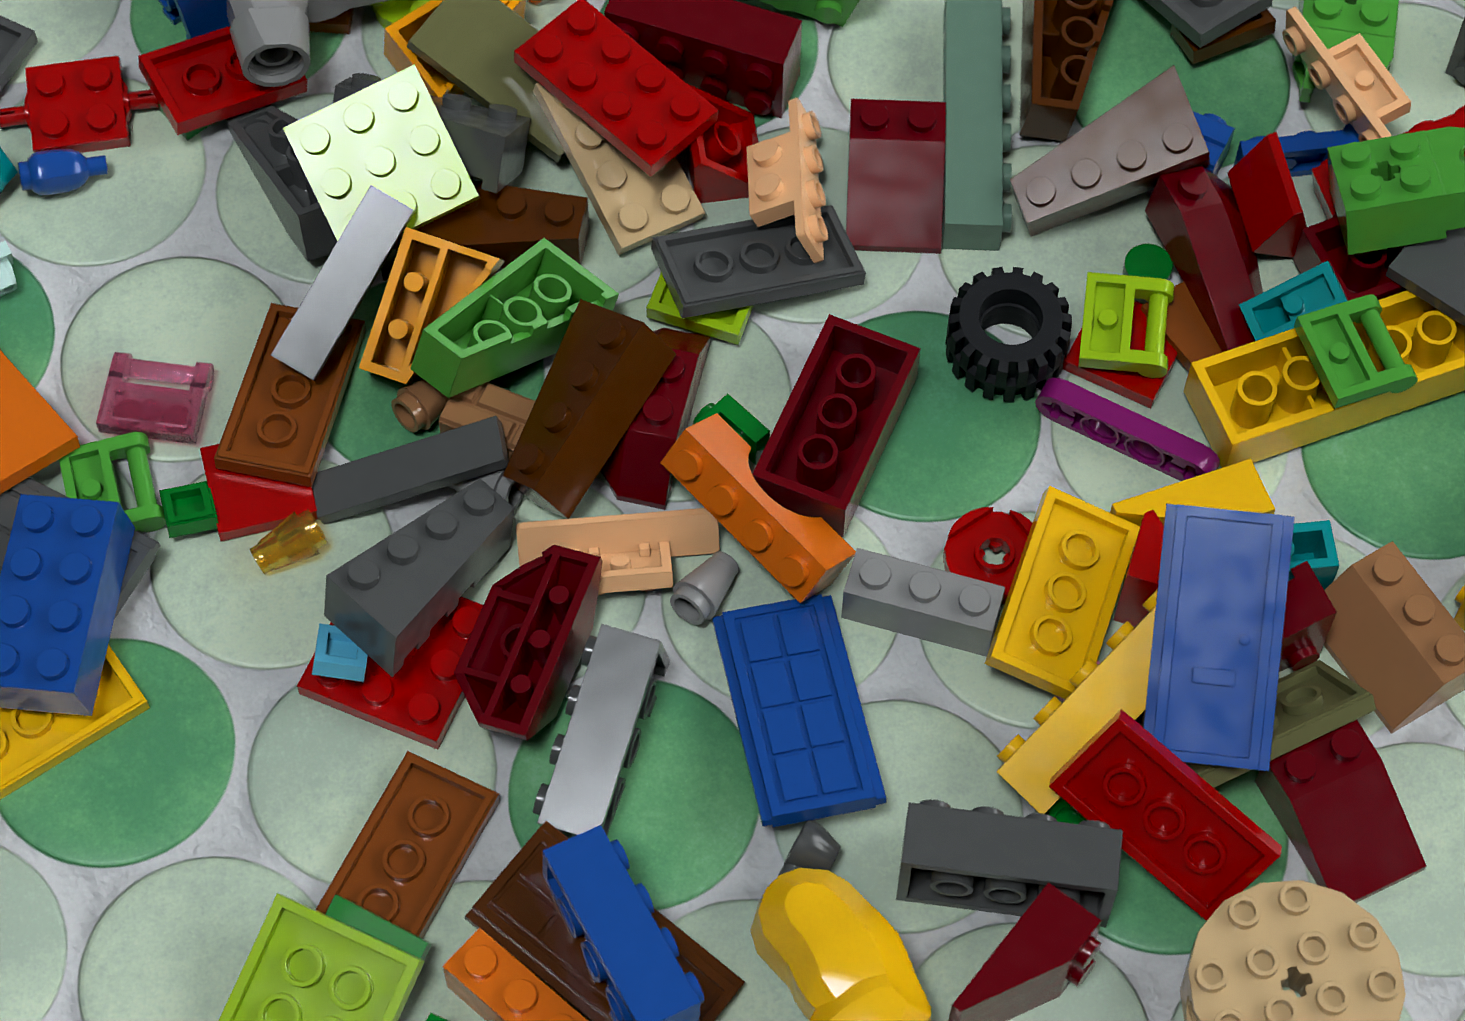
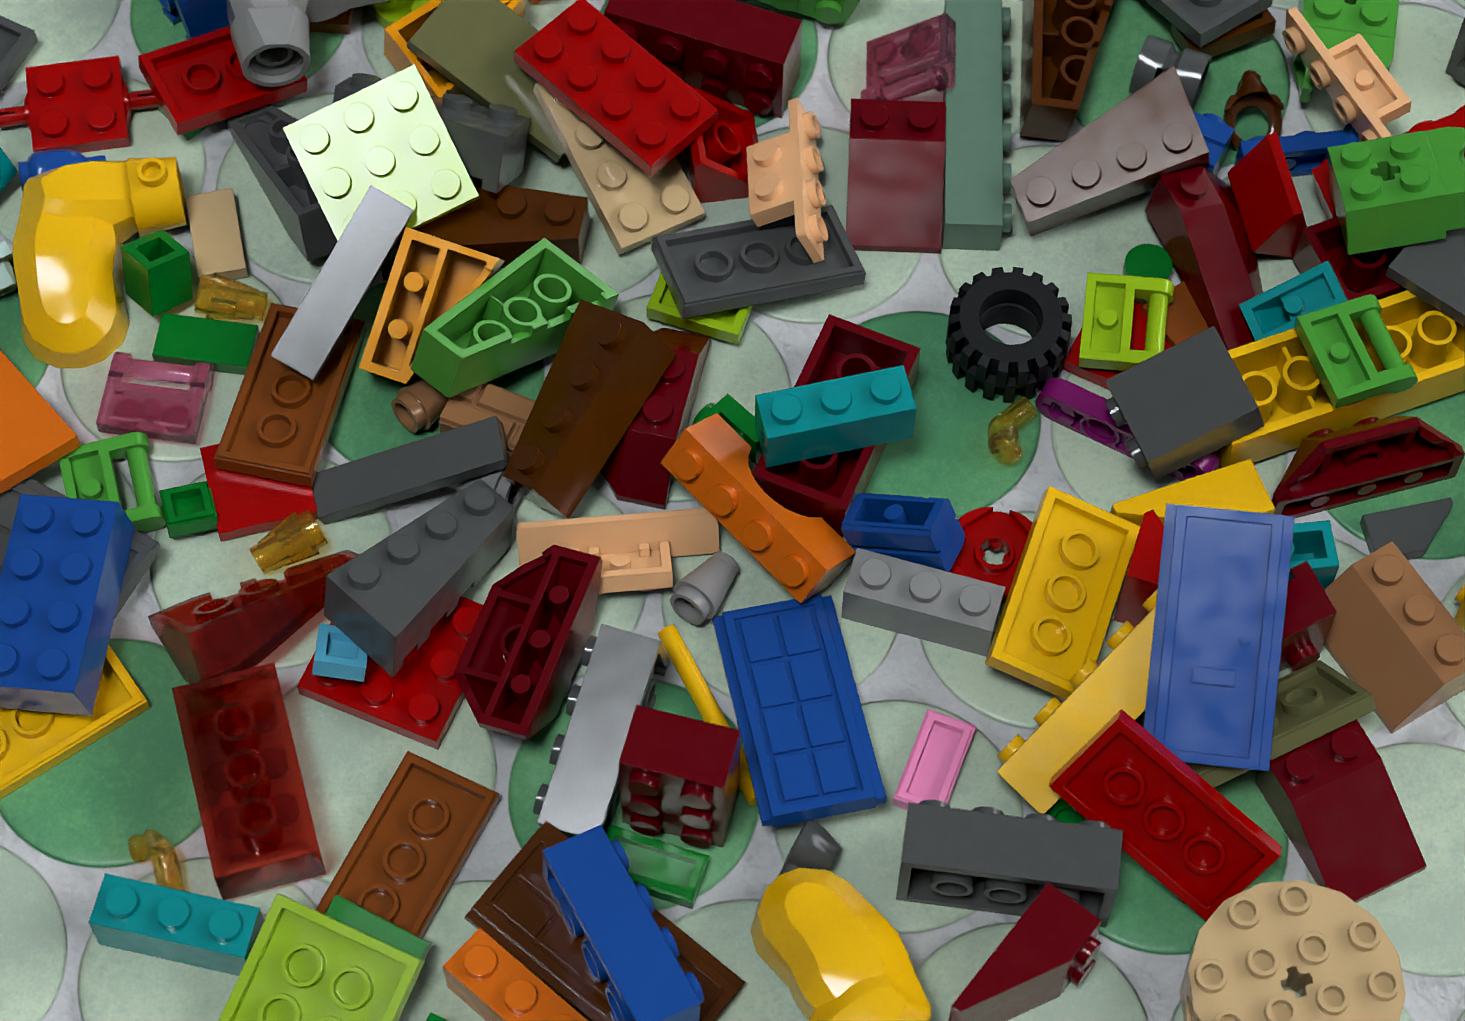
(72, 255): none -> yellow piece
(157, 272): none -> green brick
(162, 855): none -> clear yellow arm
(174, 924): none -> teal brick
(197, 339): none -> green tile
(216, 234): none -> tan tile
(229, 299): none -> clear yellow cone
(241, 630): none -> clear red wedge
(248, 781): none -> clear red brick
(662, 867): none -> green tile
(679, 777): none -> dark red brick
(701, 695): none -> yellow bar
(835, 416): none -> teal brick
(905, 528): none -> blue brick
(912, 60): none -> clear pink plate
(934, 760): none -> bright pink tile
(1004, 430): none -> clear yellow arm
(1161, 54): none -> dark grey wheel
(1182, 404): none -> dark grey brick
(1253, 93): none -> reddish brown piece
(1364, 464): none -> dark red wedge
(1408, 527): none -> dark grey tile

